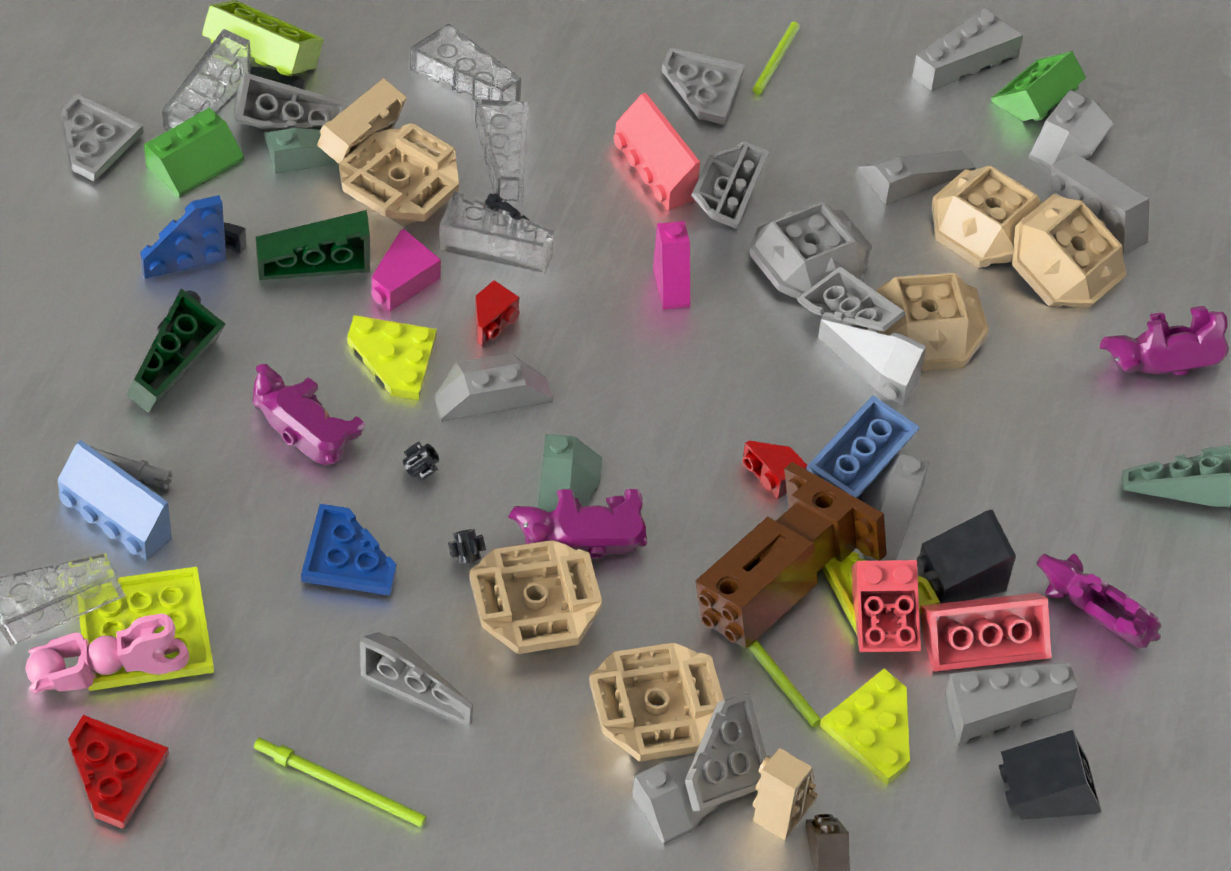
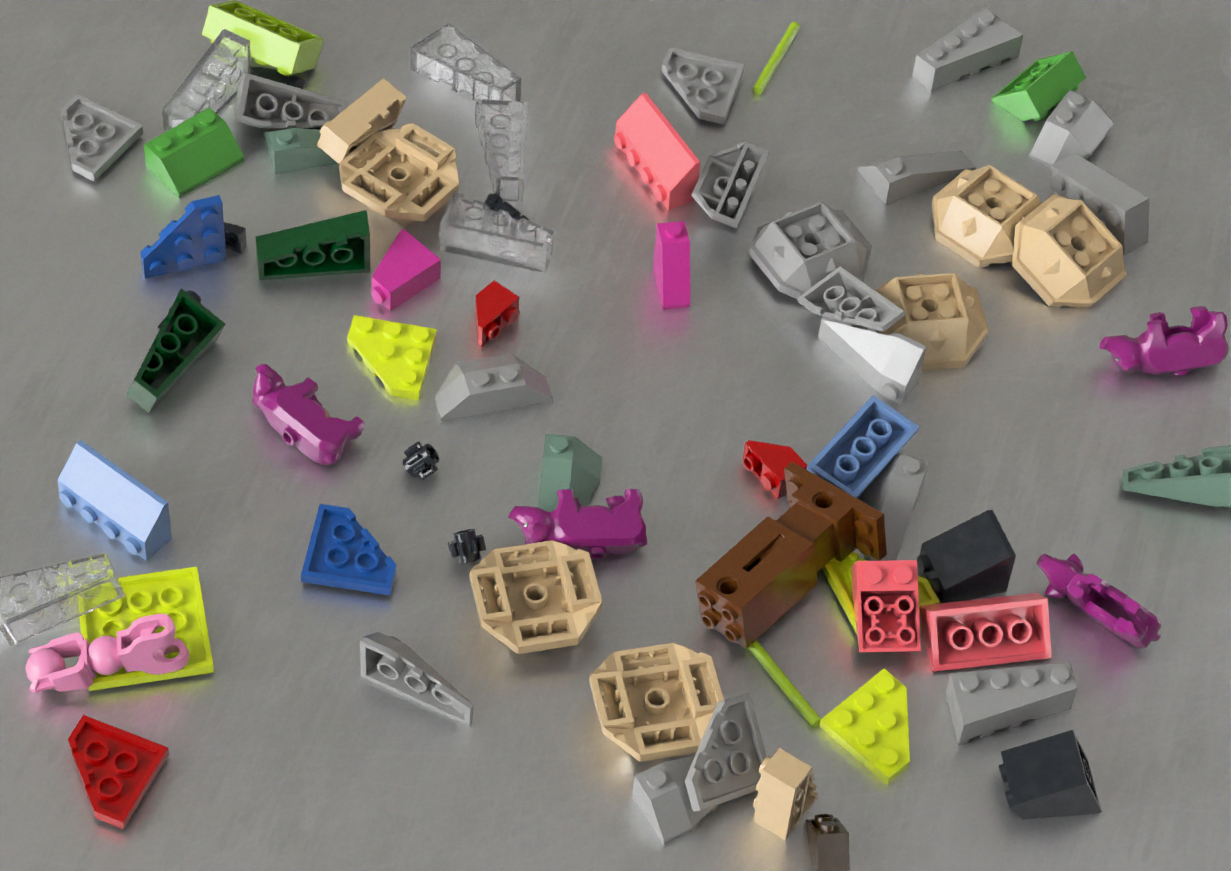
(140, 470): light grey pin -> none
(286, 756): lime bar -> none

